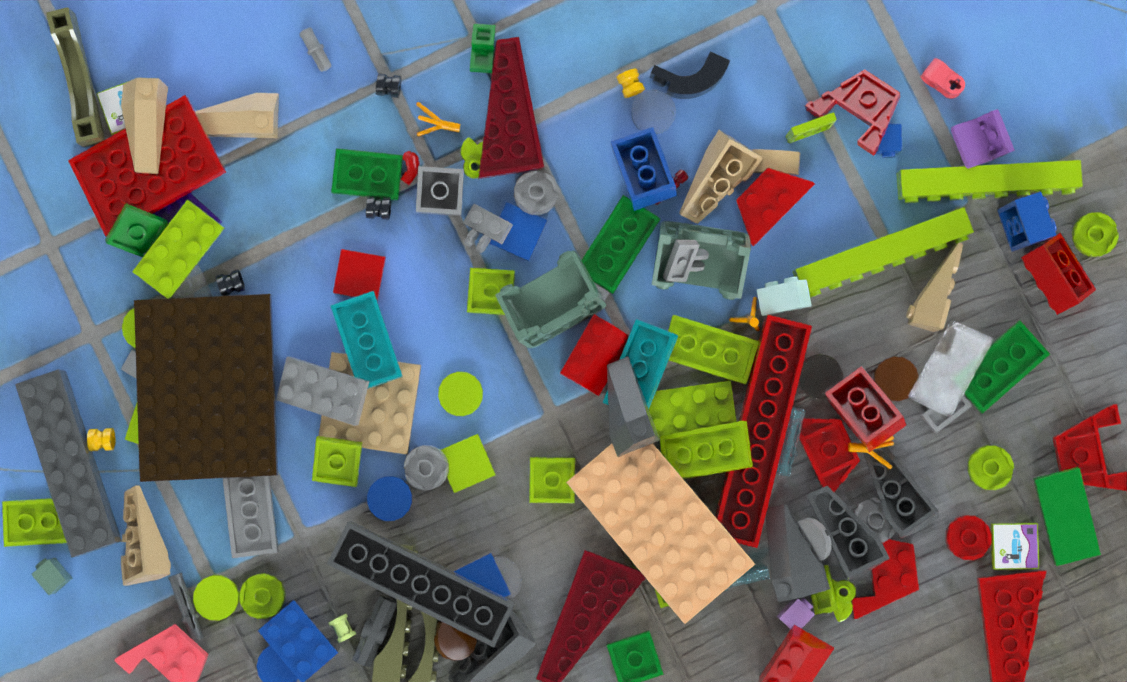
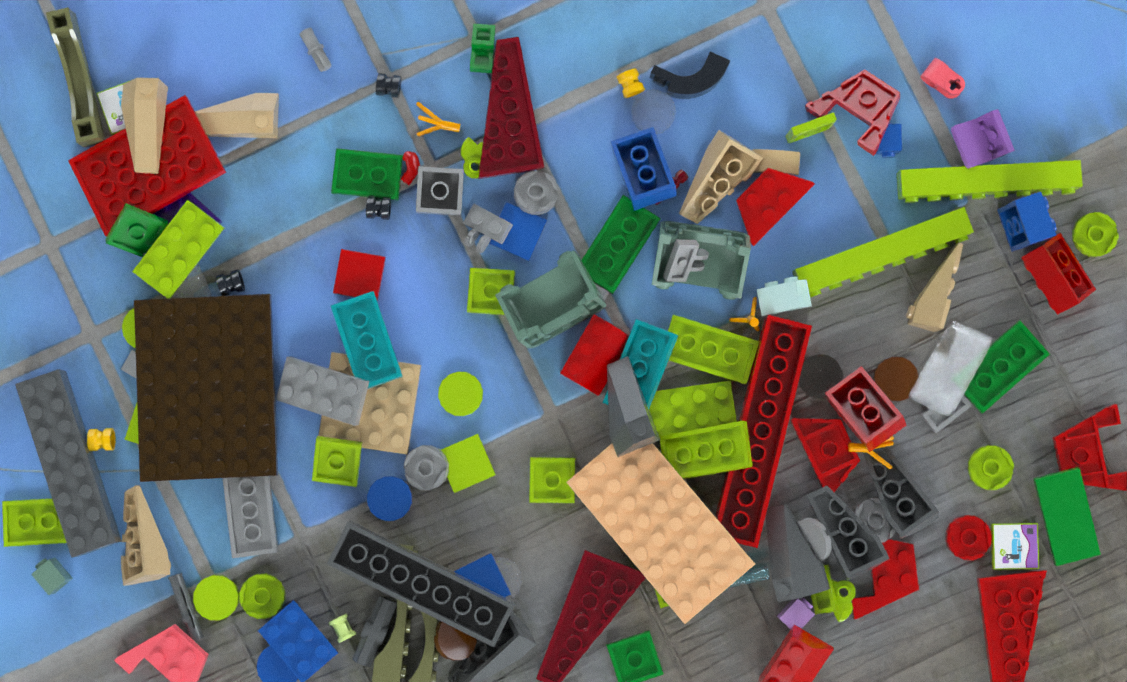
(790, 443): clear light blue pin -> none

